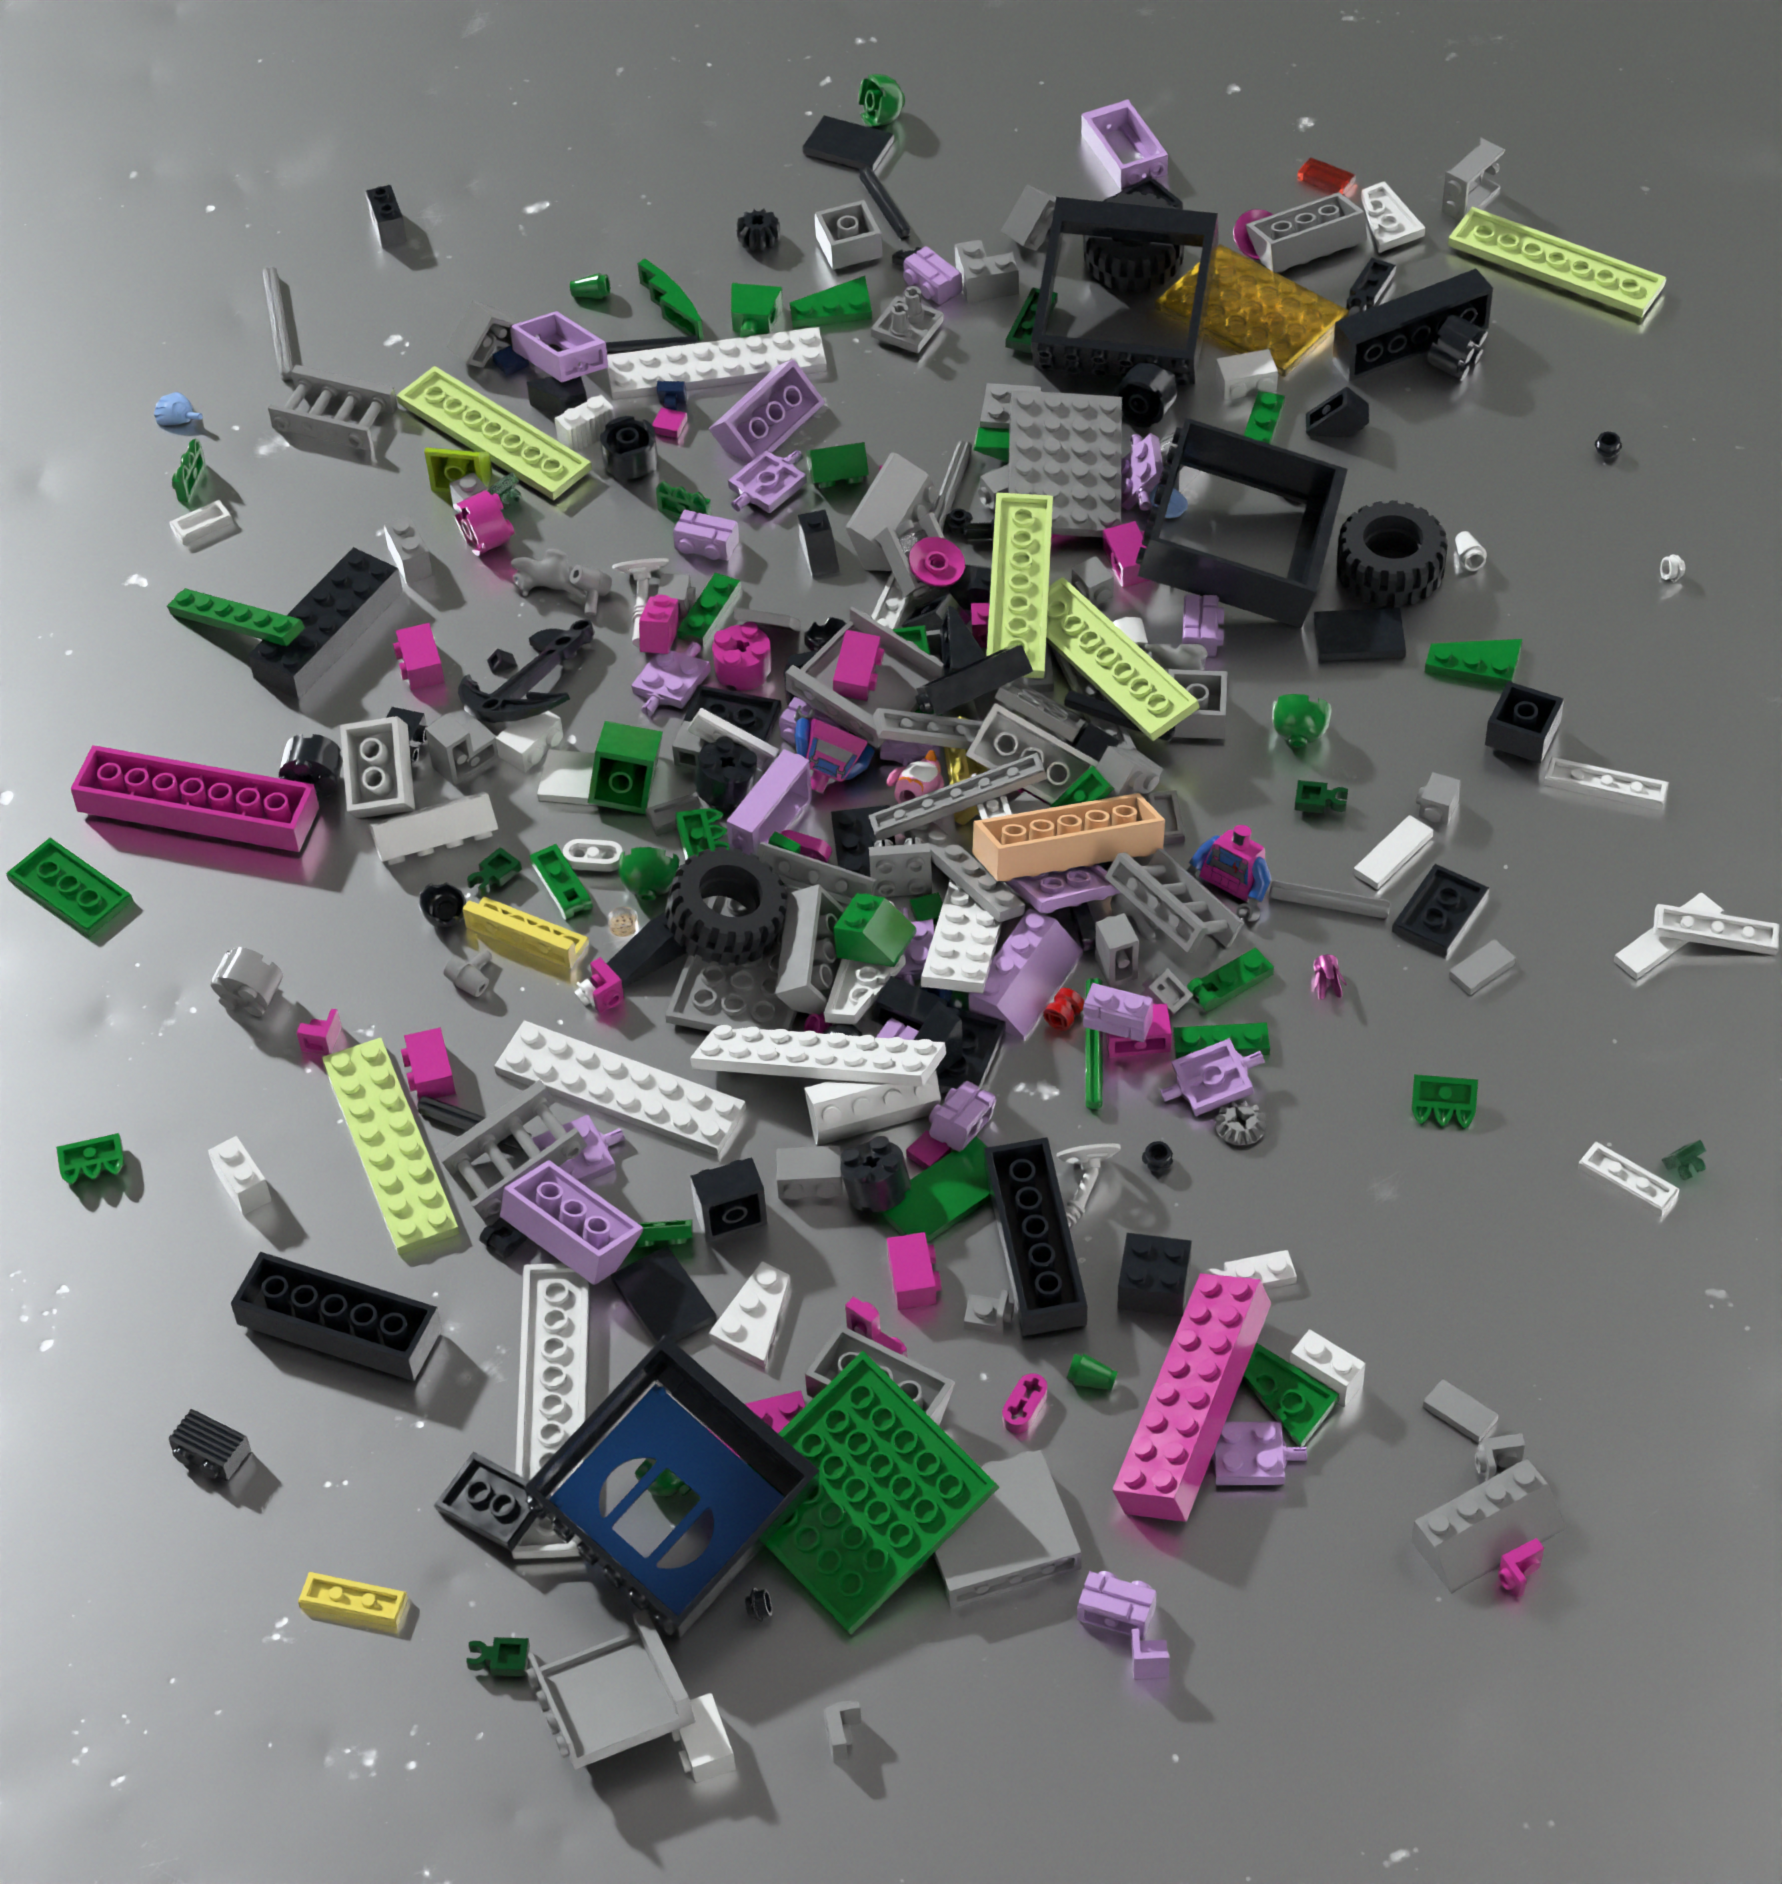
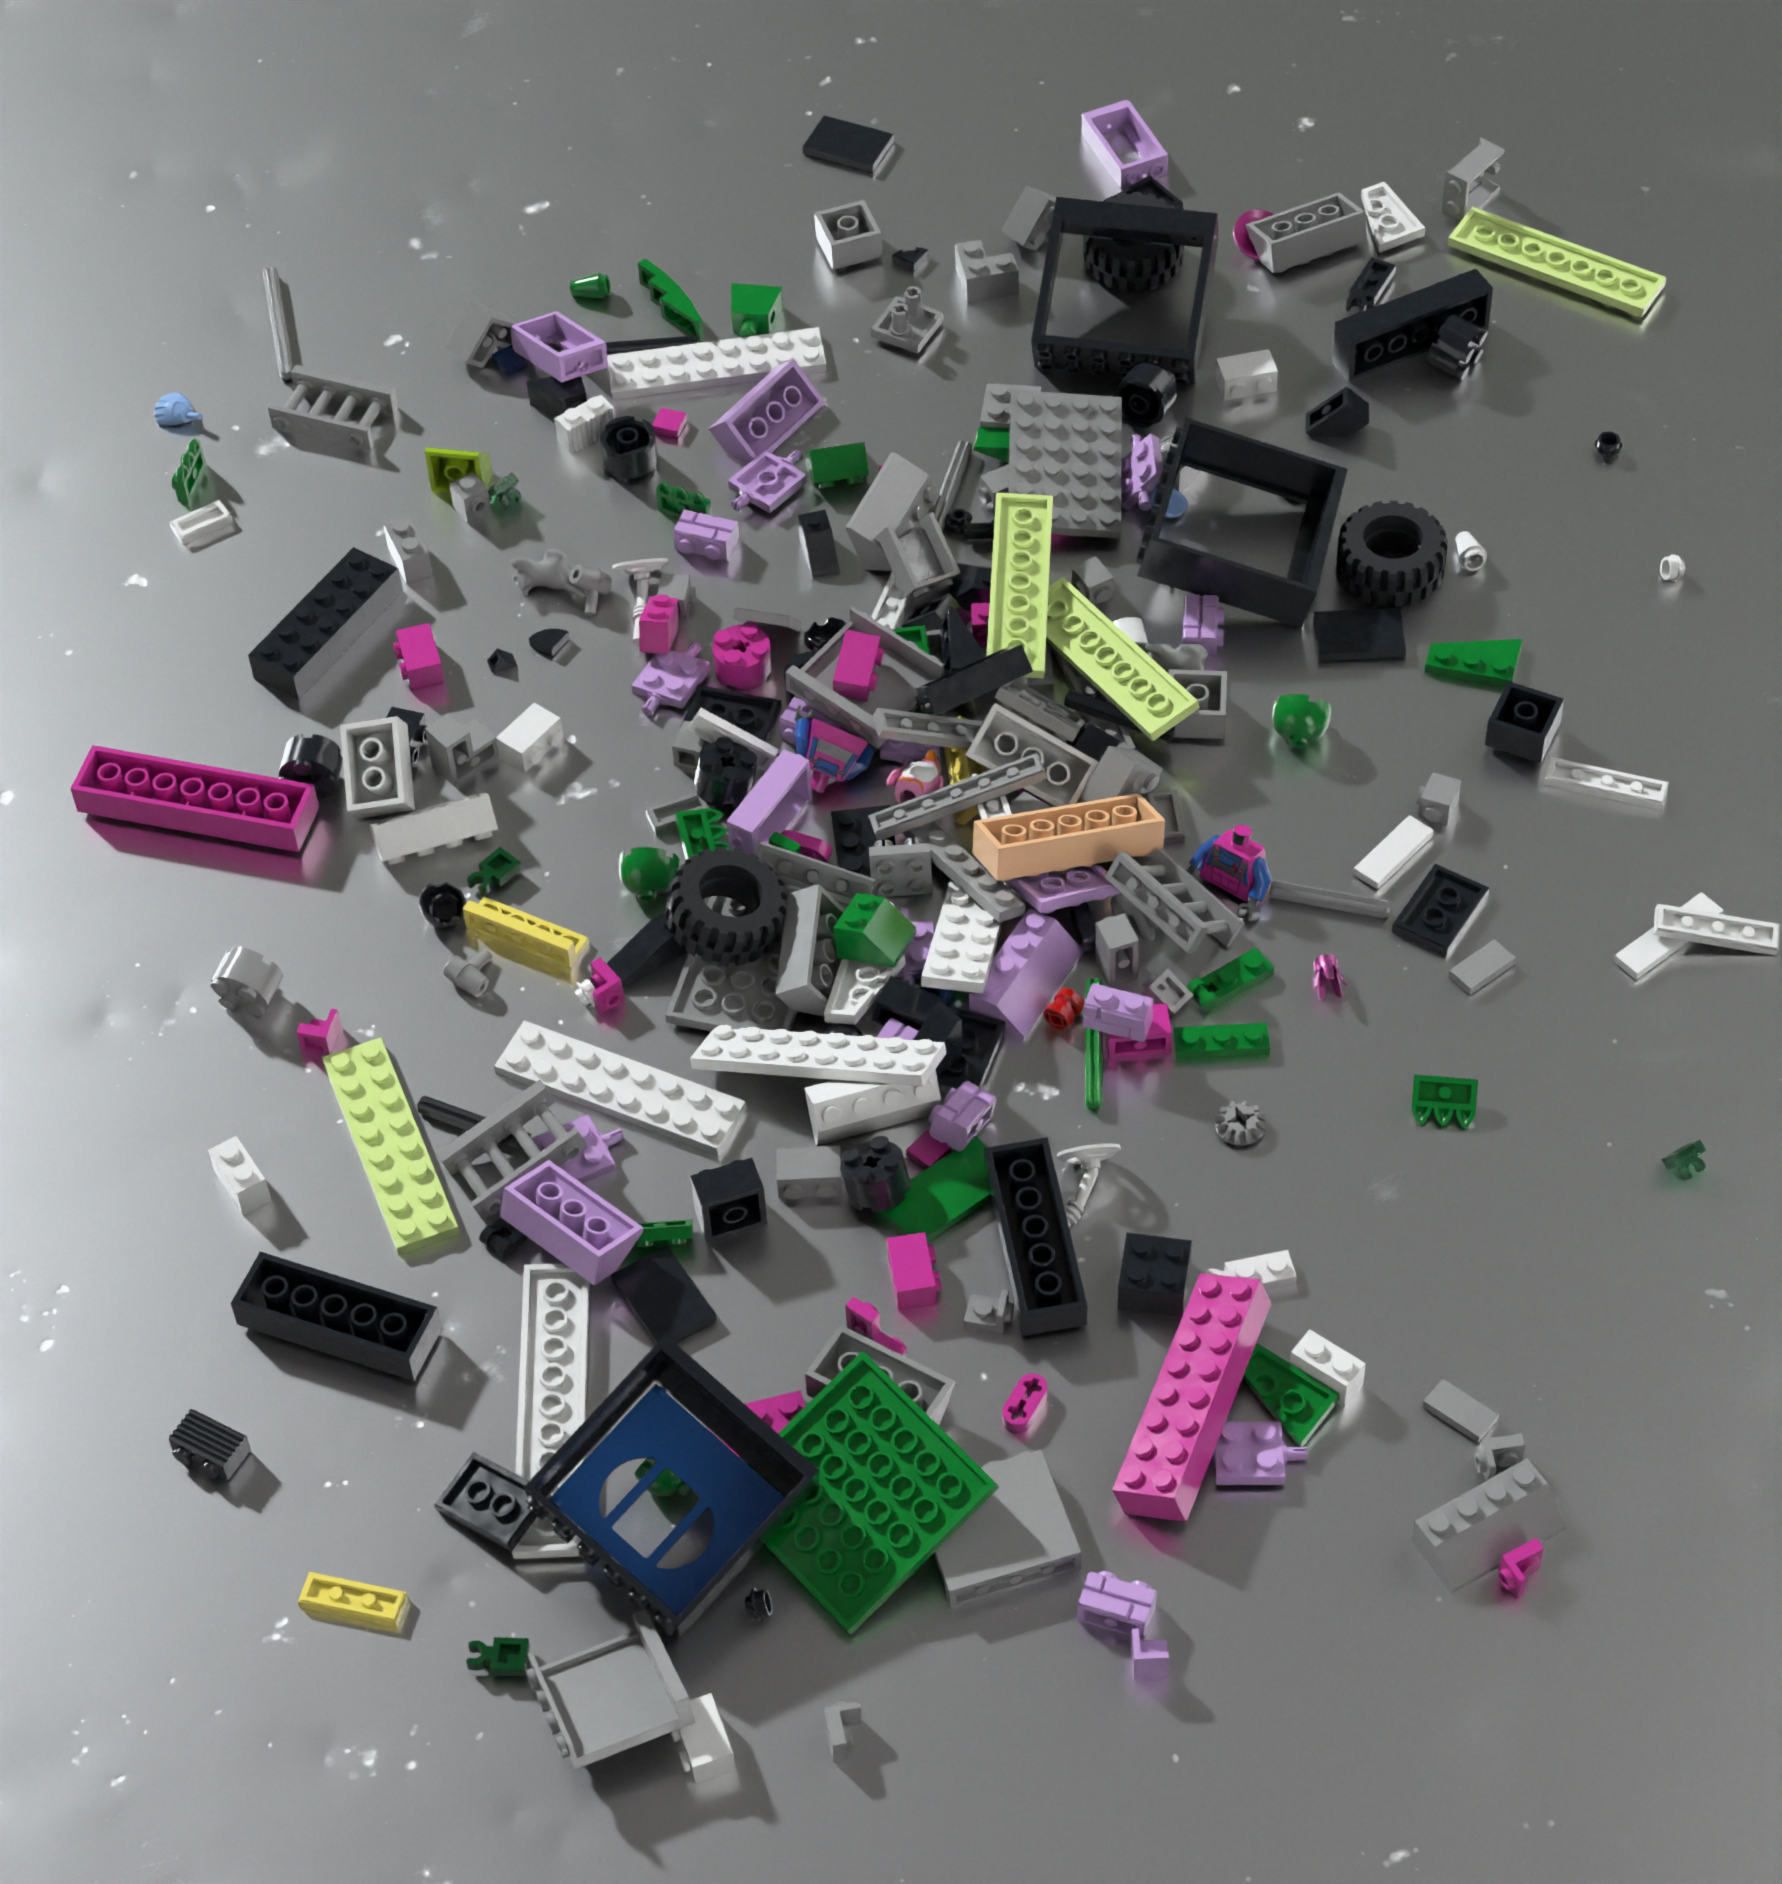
(69, 887): green tile -> none
(90, 1157): green plate -> none
(236, 617): green plate -> none
(386, 215): black brick -> none
(429, 1064): dark pink brick -> none
(483, 522): dark pink brick -> none
(494, 430): yellowish green plate -> none
(506, 701): black piece -> none
(560, 881): green plate -> none
(566, 777): white tile -> none
(595, 854): white plate -> none
(623, 921): clear tile -> none
(624, 767): green slope -> none
(672, 393): dark blue tile -> none
(709, 609): green plate -> none
(752, 1316): white wing -> none
(758, 229): black gear -> none
(816, 1023): dark pink plate -> none
(834, 305): green wing -> none
(881, 100): green cylinder -> none
(884, 202): black axle -> none
(927, 907): green tile -> none
(932, 275): lavender brick -> none
(939, 553): dark pink dish -> none
(1022, 329): dark green plate -> none
(1088, 787): green plate -> none
(1091, 1373): green cone -> none
(1121, 548): dark pink brick -> none
(1157, 1150): black plate -> none
(1212, 1077): lavender plate -> none
(1256, 310): clear yellow plate -> none
(1265, 416): green plate -> none
(1315, 797): dark green plate -> none
(1326, 176): clear red tile -> none
(1628, 1178): white tile -> none

